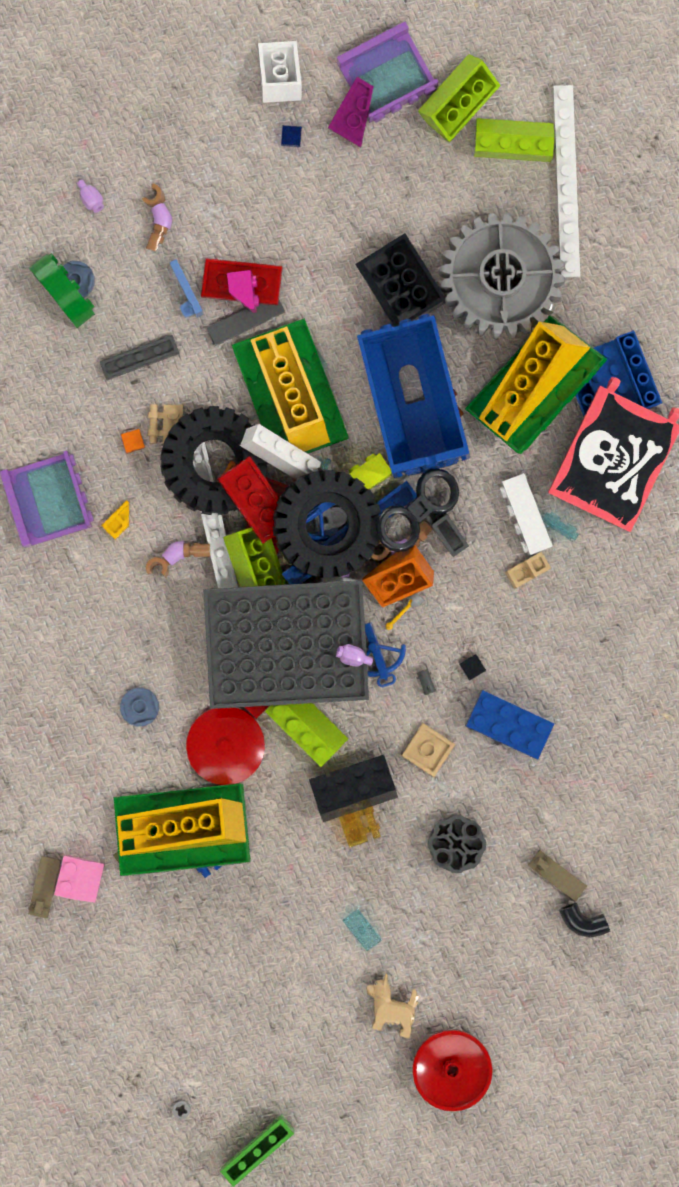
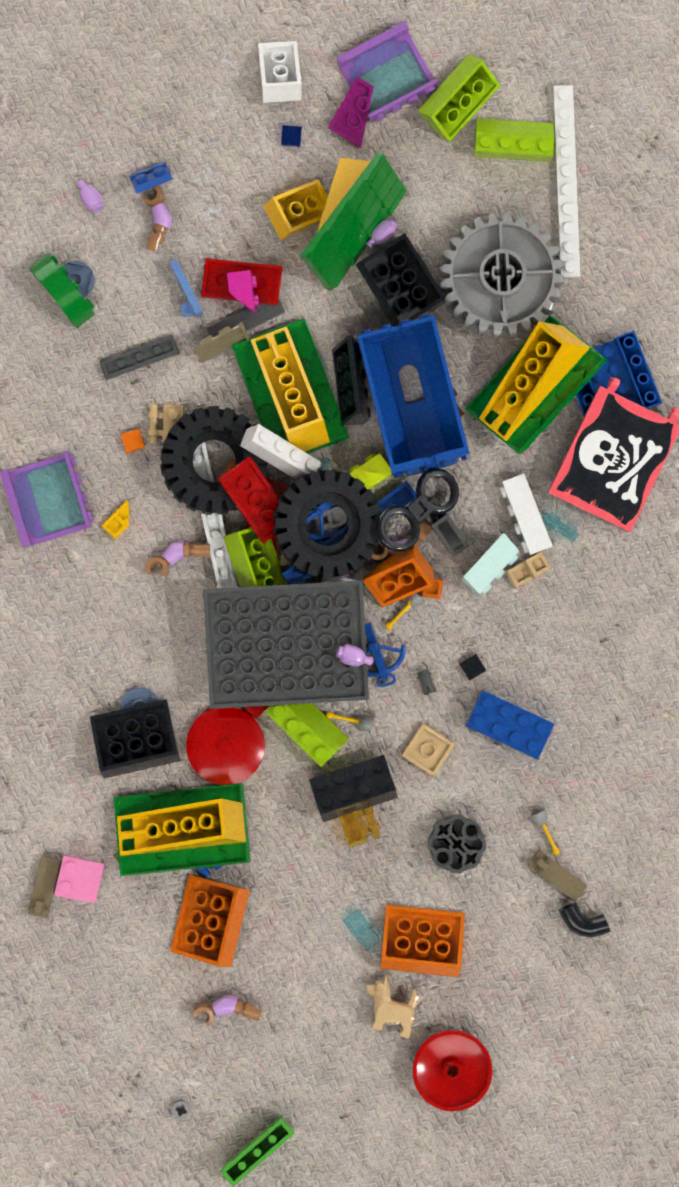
(134, 739): none -> black slope
(150, 177): none -> blue plate
(210, 921): none -> orange slope
(216, 345): none -> dark tan piece
(227, 1005): none -> medium nougat piece
(297, 209): none -> yellow slope
(350, 382): none -> black slope
(357, 202): none -> green piece
(365, 722): none -> hinge
(382, 232): none -> lavender plant
(422, 941): none -> orange slope
(433, 591): none -> orange tile
(491, 565): none -> light aqua slope
(540, 817): none -> hinge

